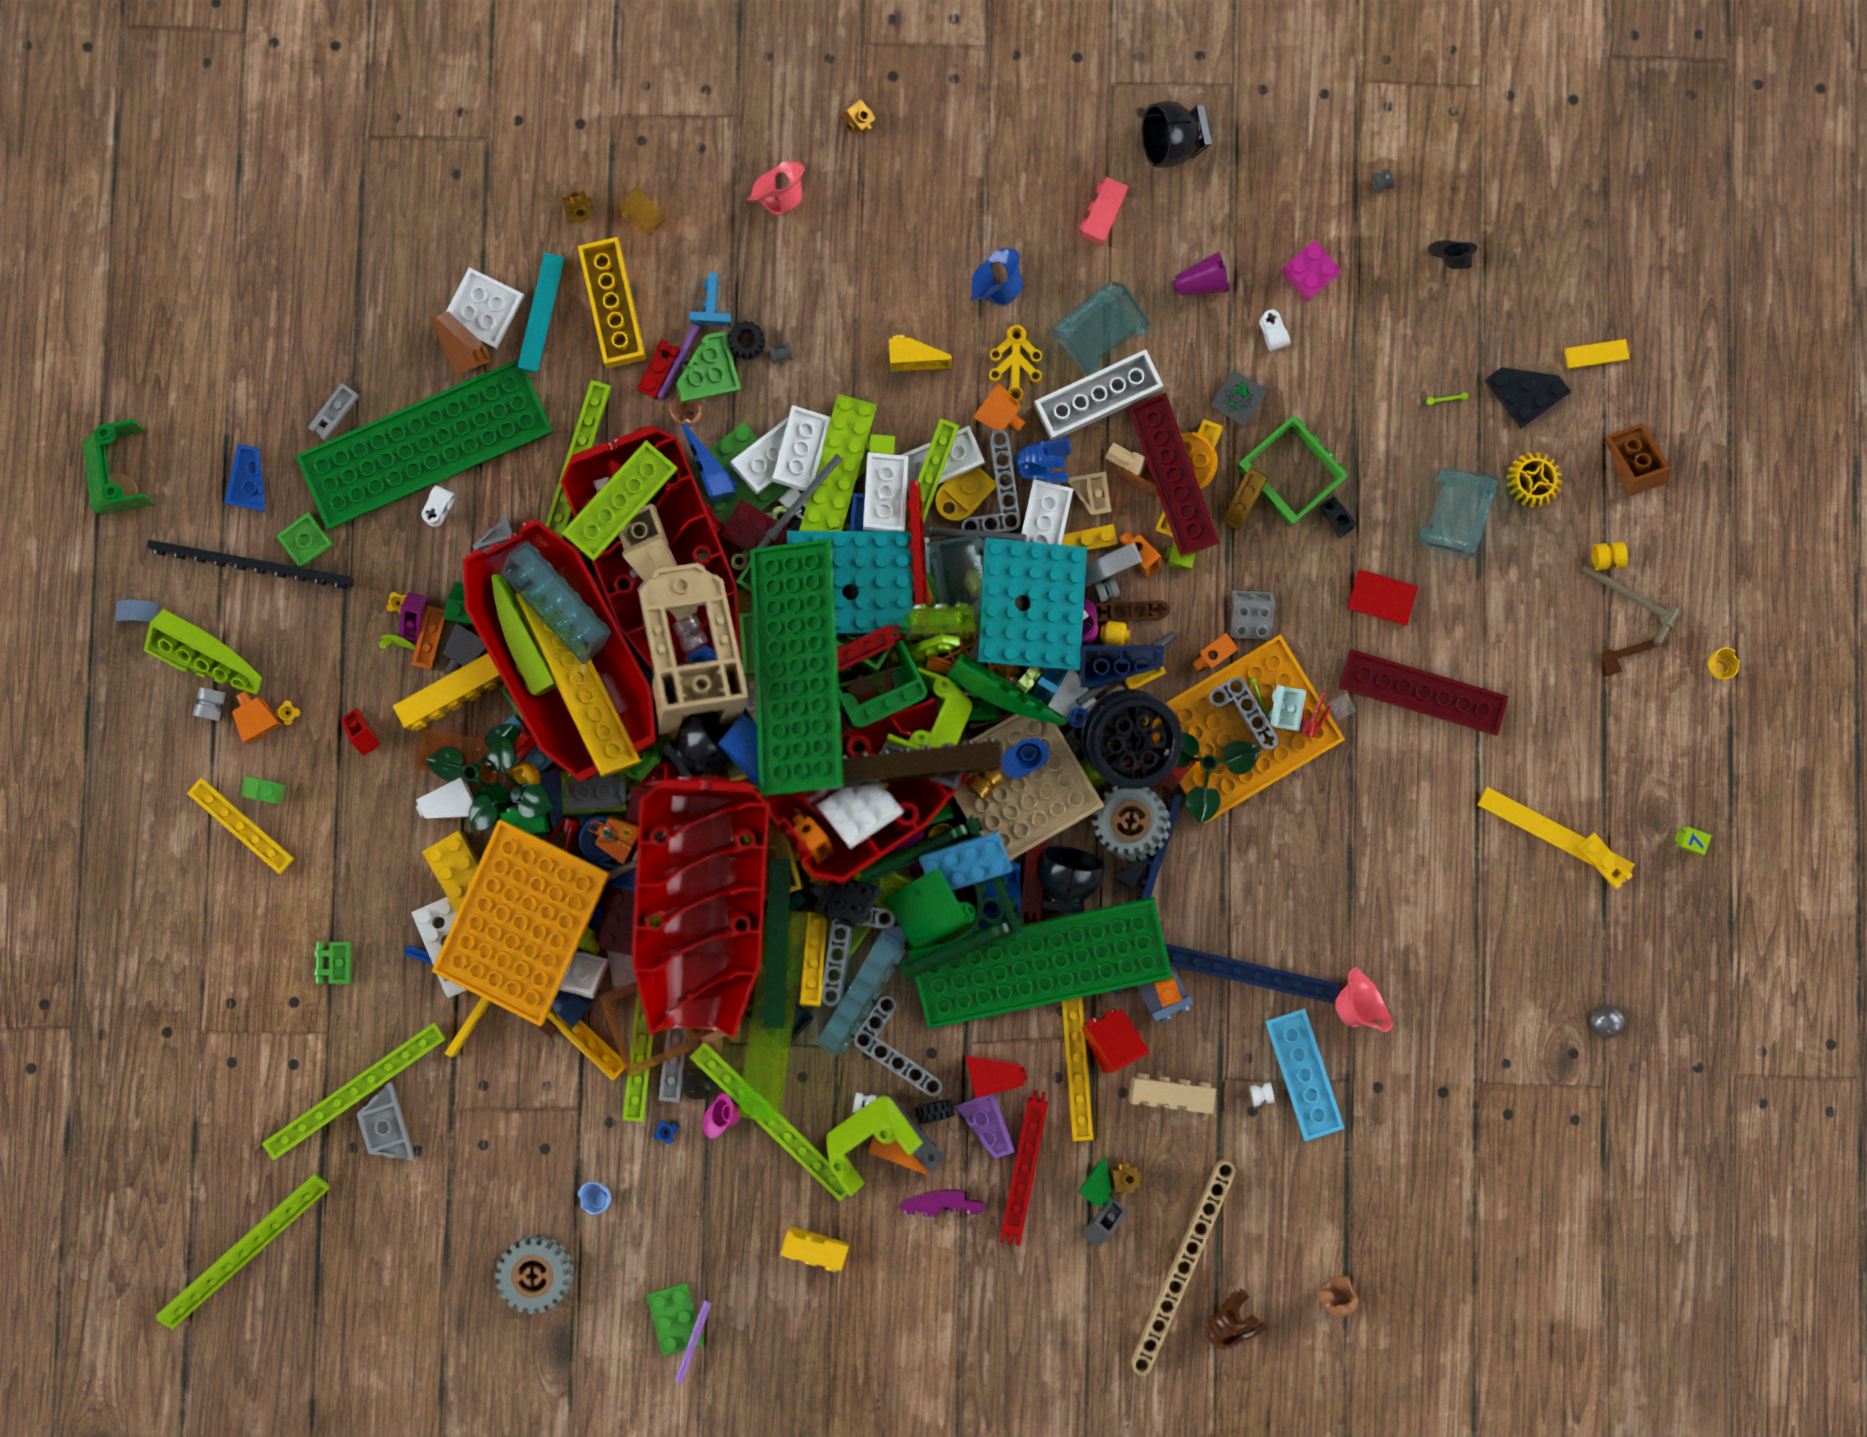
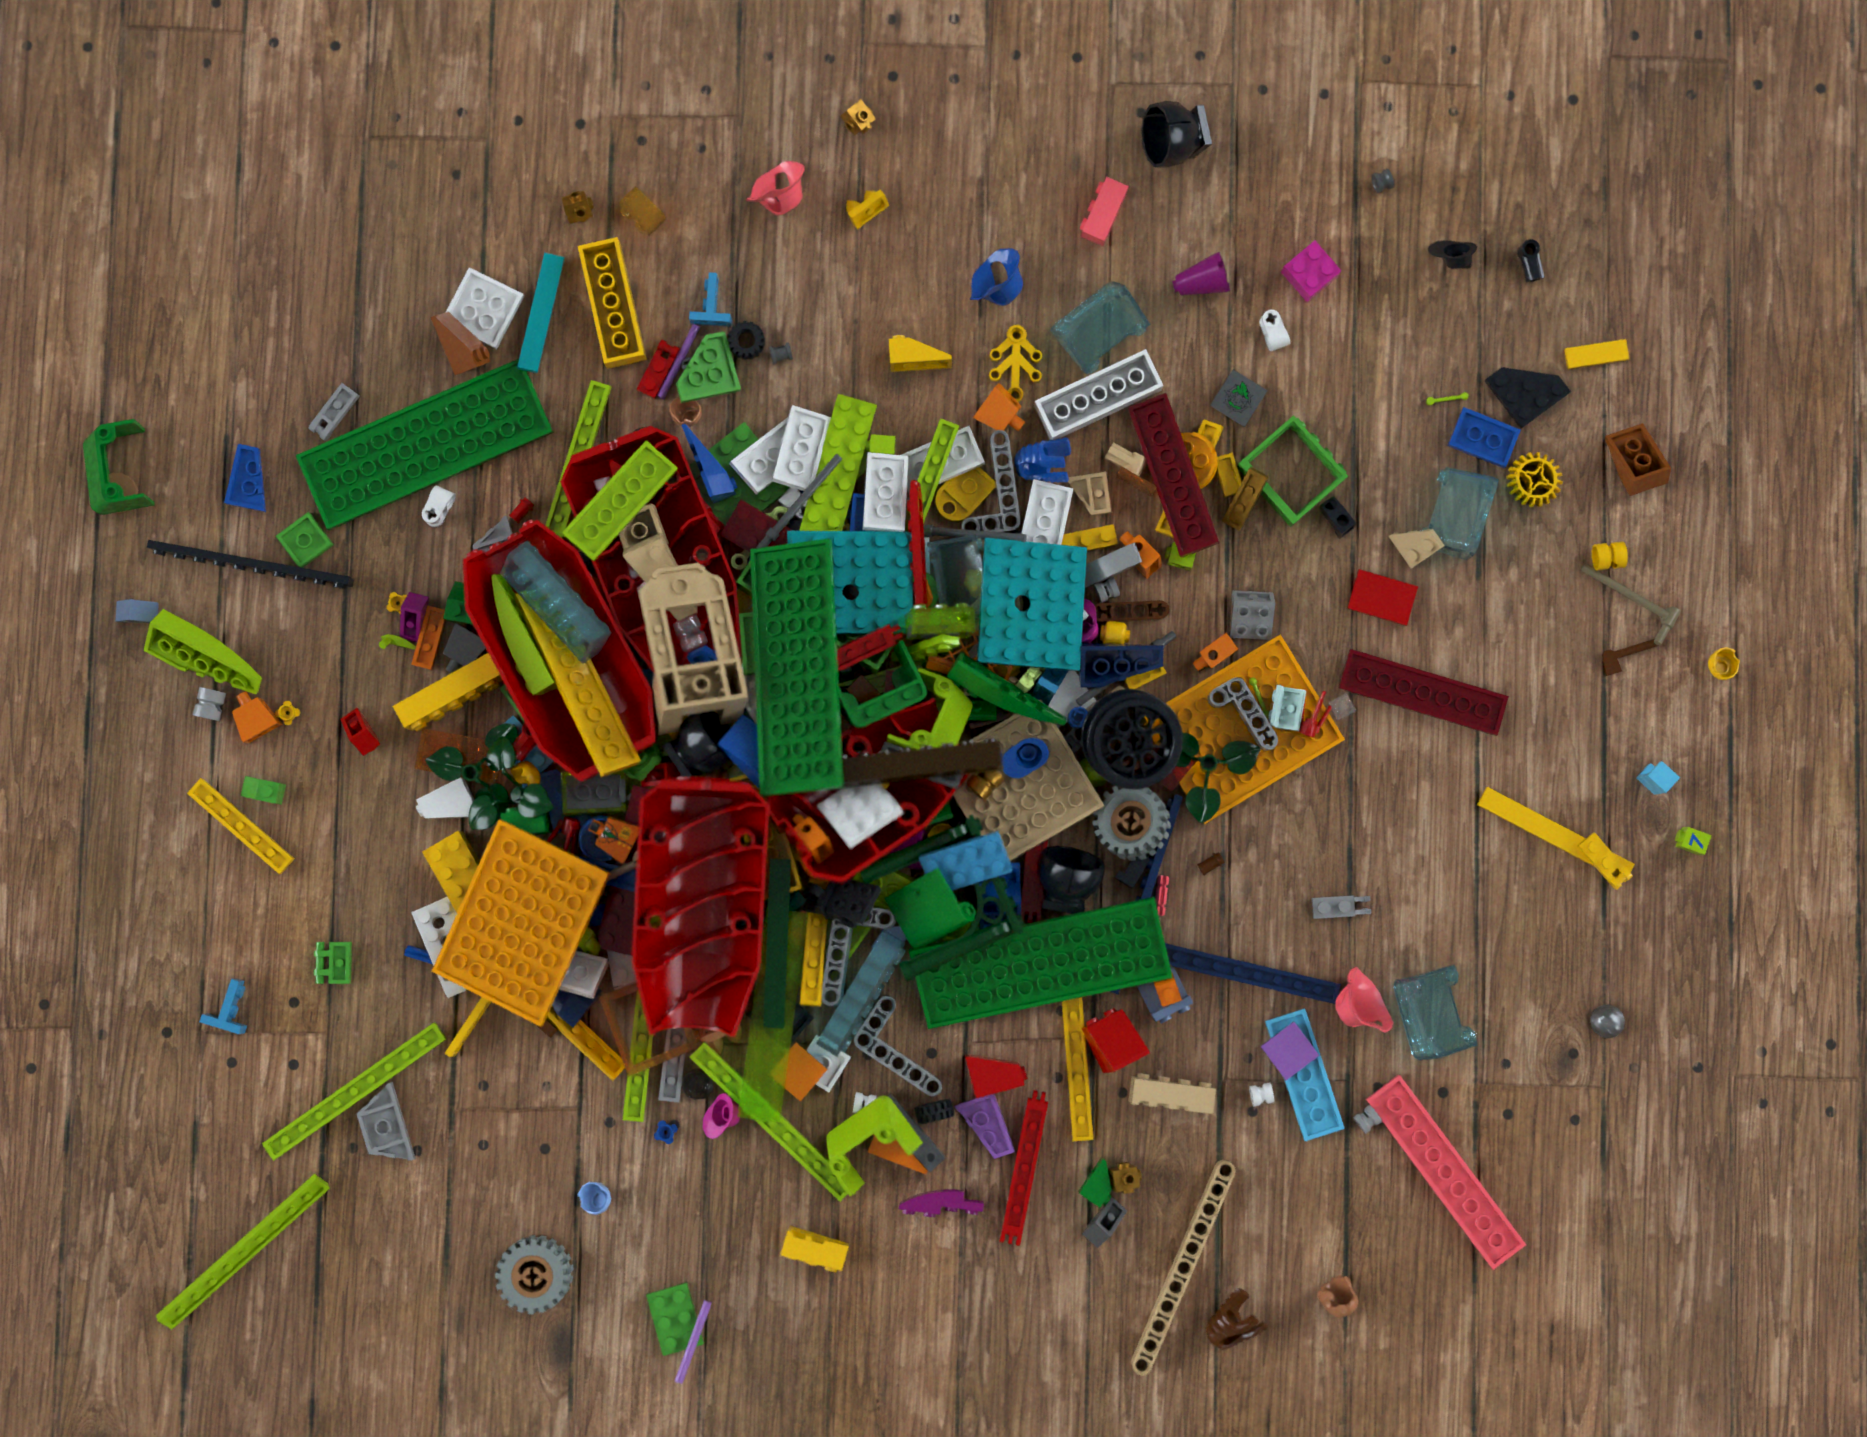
(228, 1010): none -> dark azure bracket
(521, 510): none -> red pin
(802, 1072): none -> orange tile
(833, 1063): none -> white plate
(873, 204): none -> yellow tile
(1161, 894): none -> coral axle
(1211, 863): none -> reddish brown pin
(1228, 475): none -> yellow plate
(1289, 1050): none -> medium lavender tile
(1338, 906): none -> light grey hinge
(1367, 1119): none -> light grey wheel
(1416, 545): none -> tan wing
(1431, 1014): none -> clear light blue windscreen
(1446, 1172): none -> coral plate
(1484, 437): none -> blue plate
(1531, 263): none -> black piece
(1658, 778): none -> medium azure panel

